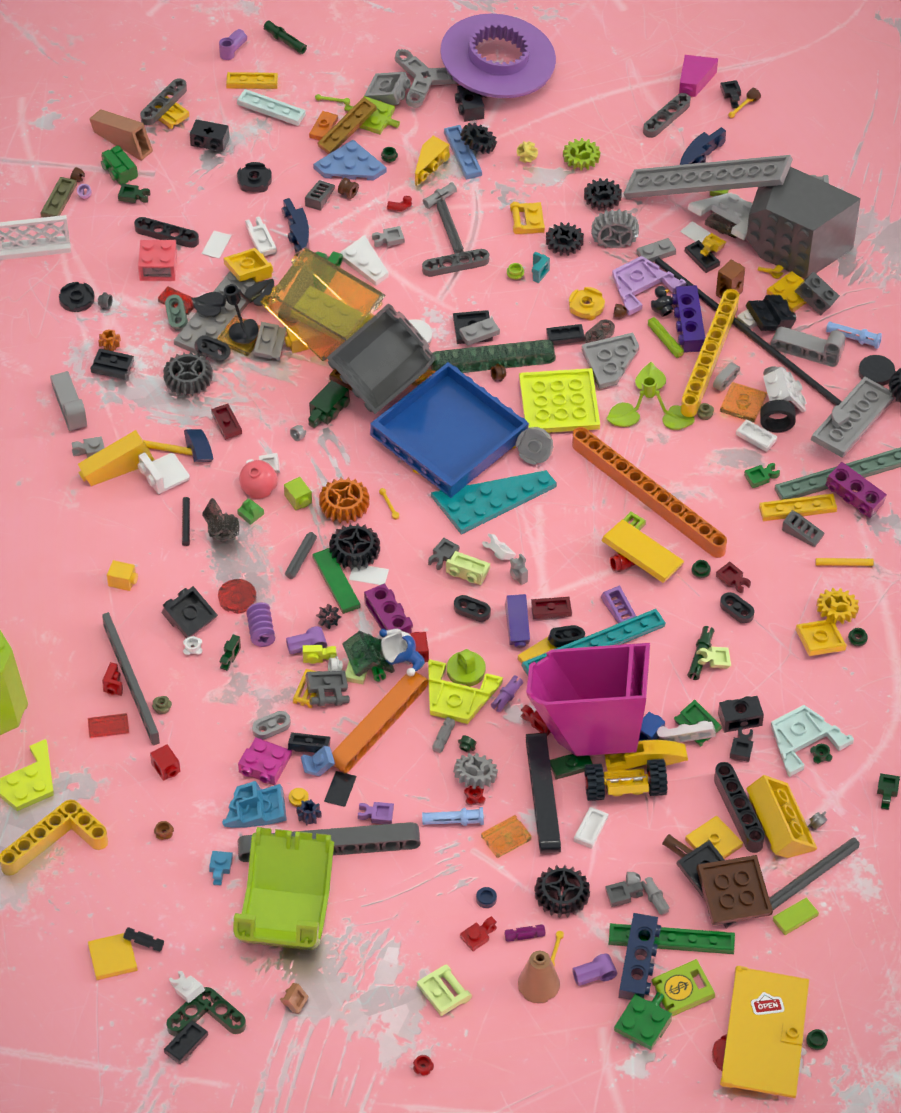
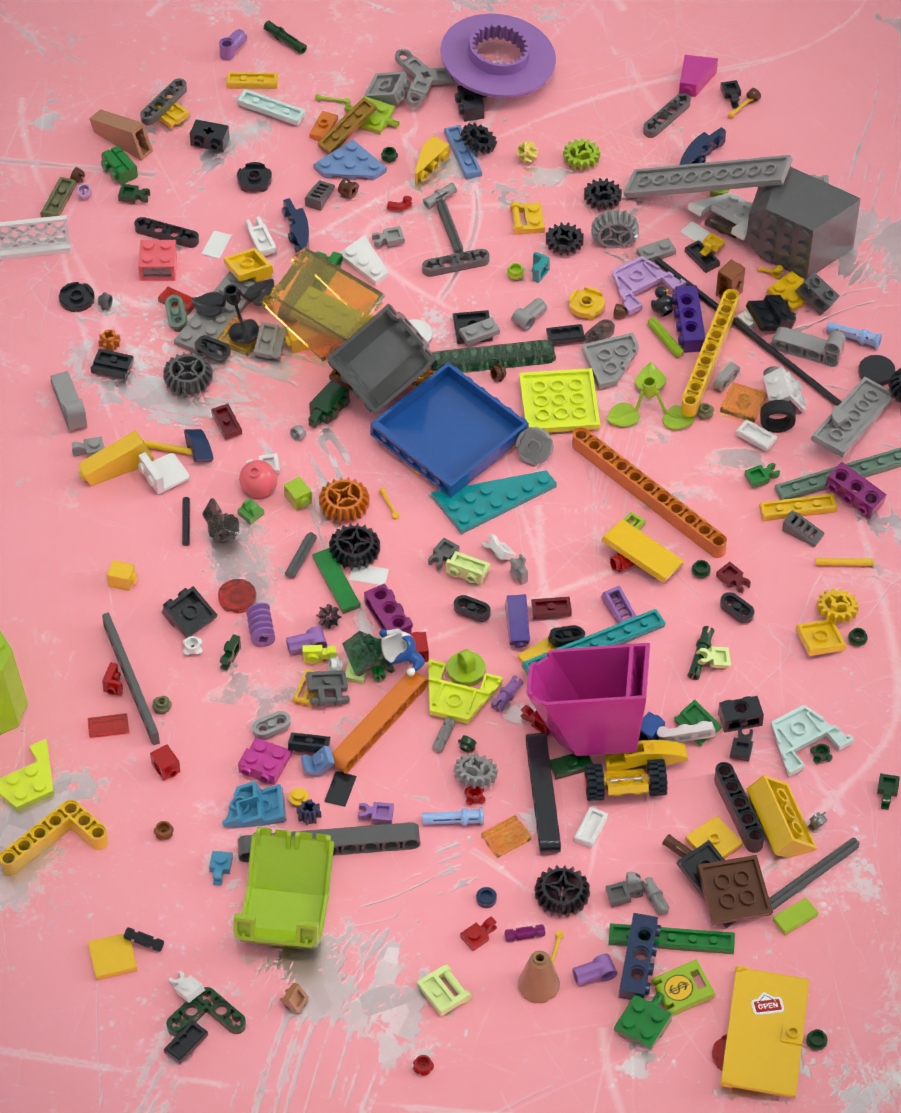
(526, 317): none -> light grey piece

